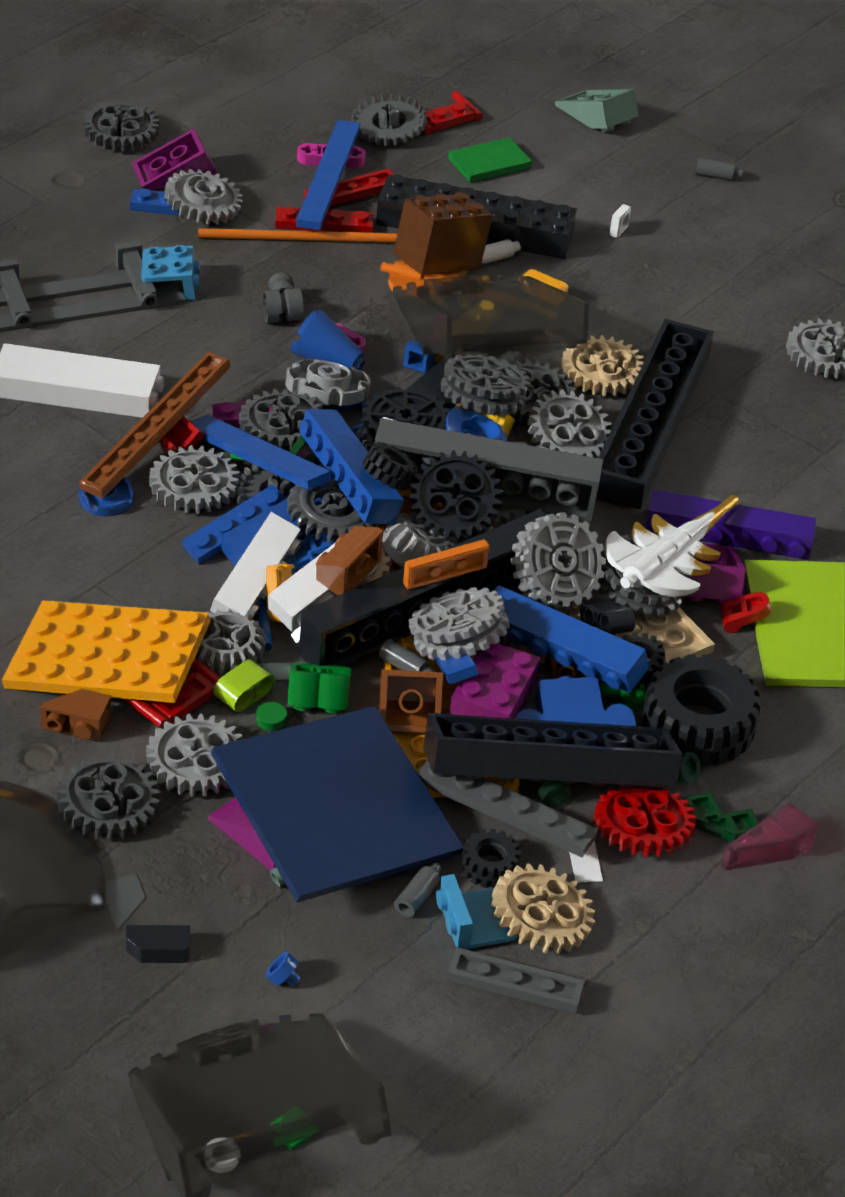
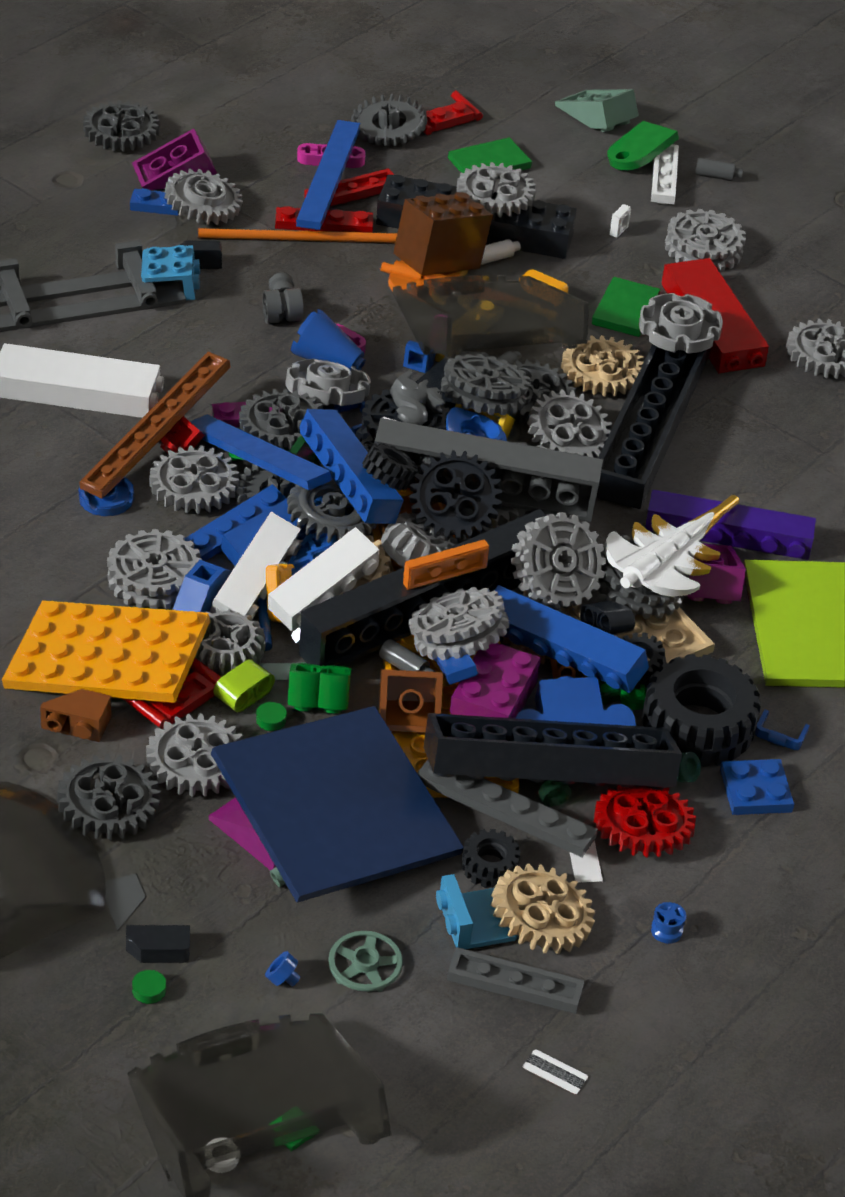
(149, 986): none -> green tile
(150, 568): none -> light grey piece
(201, 587): none -> blue slope
(208, 252): none -> black piece
(350, 559): dark orange slope -> none
(365, 960): none -> sand green wheel
(413, 398): none -> dark grey animal
(418, 890): dark grey cylinder -> none
(513, 192): none -> light grey gear
(555, 1071): none -> sticker
(622, 306): none -> green tile
(640, 146): none -> green tile
(665, 176): none -> white plate
(666, 914): none -> blue wheel
(680, 323): none -> light grey piece
(705, 236): none -> light grey piece
(714, 822): dark green tile -> none
(740, 341): none -> red brick
(745, 611): red plate -> none
(756, 787): none -> blue plate
(772, 840): clear pink slope -> none
(779, 738): none -> blue piece

